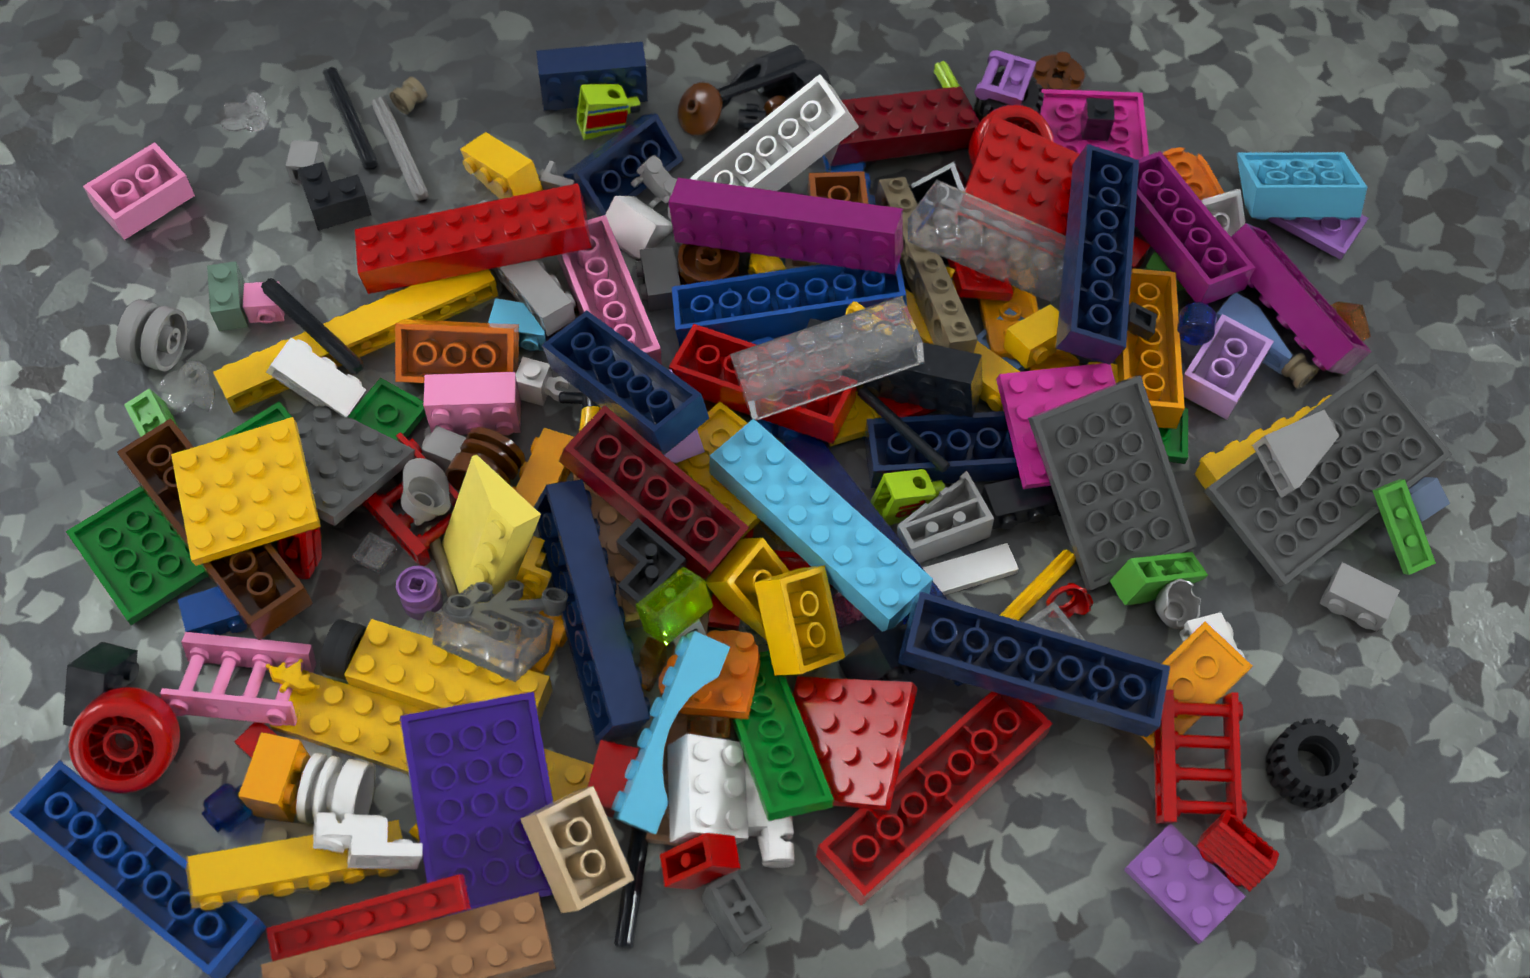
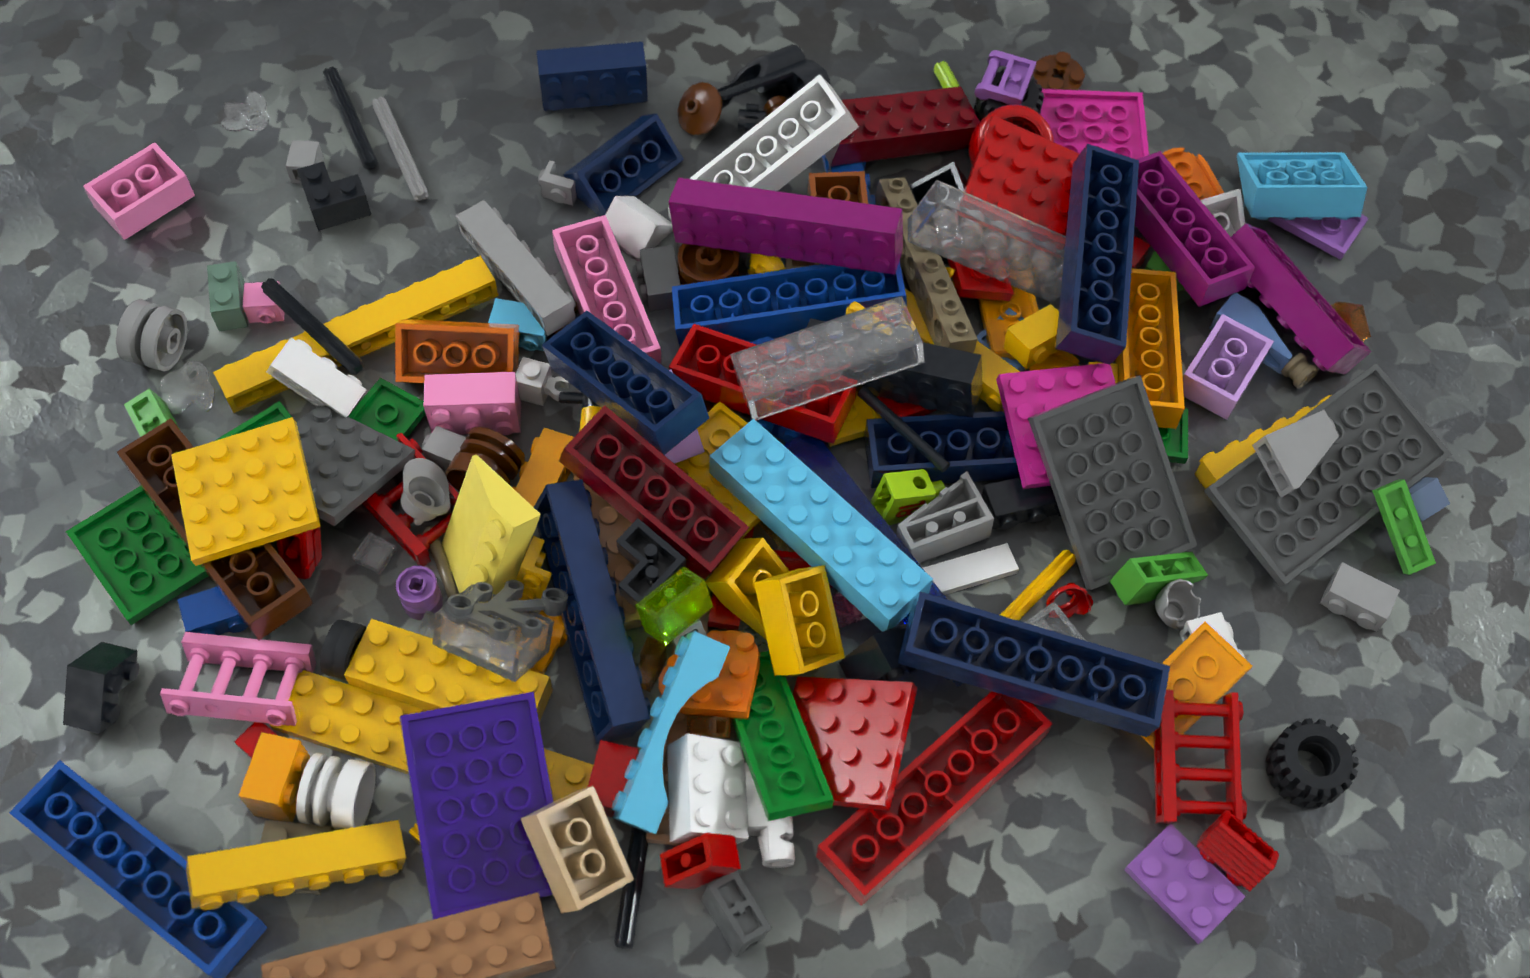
(111, 760): red wheel -> none
(225, 809): clear blue head -> none
(291, 677): yellow piece -> none
(366, 842): white plate -> none
(369, 917): red plate -> none
(408, 95): dark tan wheel -> none
(472, 238): red brick -> none
(500, 167): yellow wedge -> none
(603, 109): lime torso -> none
(656, 179): light grey piece -> none
(1097, 119): black brick -> none
(1141, 321): black plate -> none
(1197, 324): clear blue head -> none

